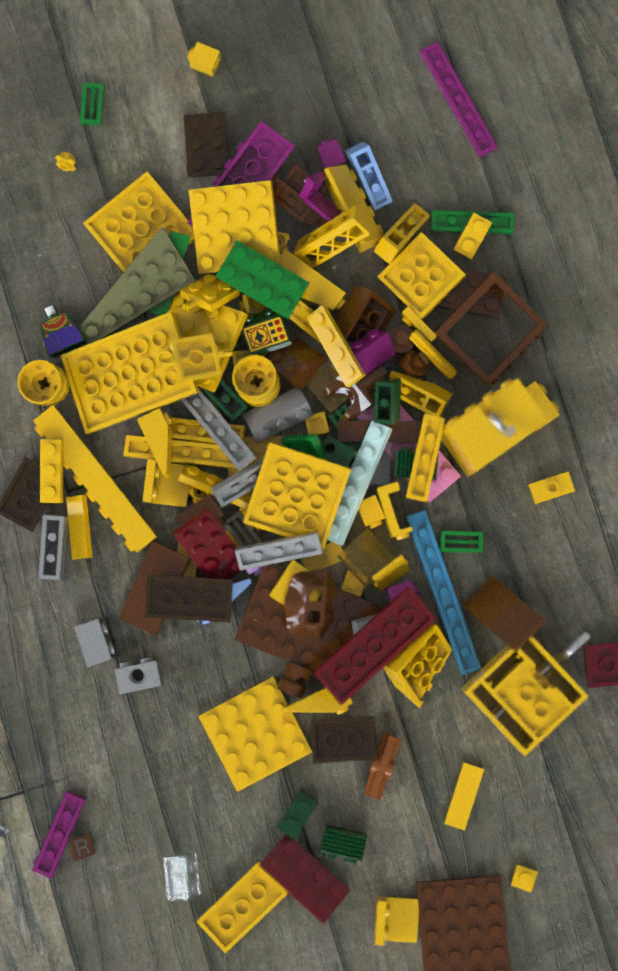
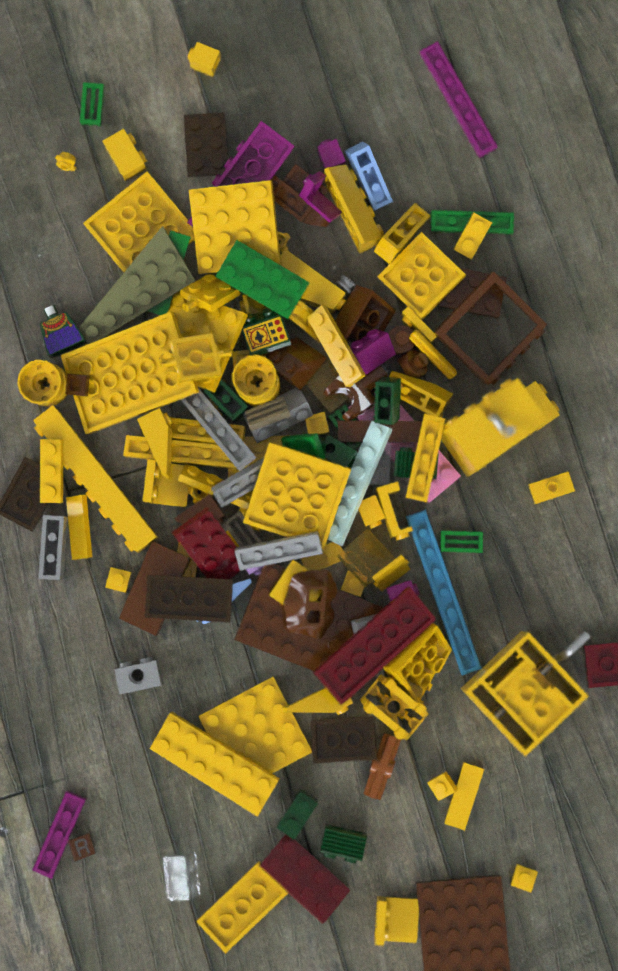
(77, 384): none -> reddish brown tile
(94, 642): light grey brick -> none
(118, 579): none -> yellow plate
(124, 154): none -> yellow brick
(214, 763): none -> yellow plate
(265, 411): none -> dark tan tile
(294, 680): reddish brown wheel -> none
(326, 236): yellow fence -> none
(345, 285): none -> light grey bush
(388, 717): none -> yellow piece
(442, 785): none -> yellow plate
(504, 613): reddish brown tile -> none

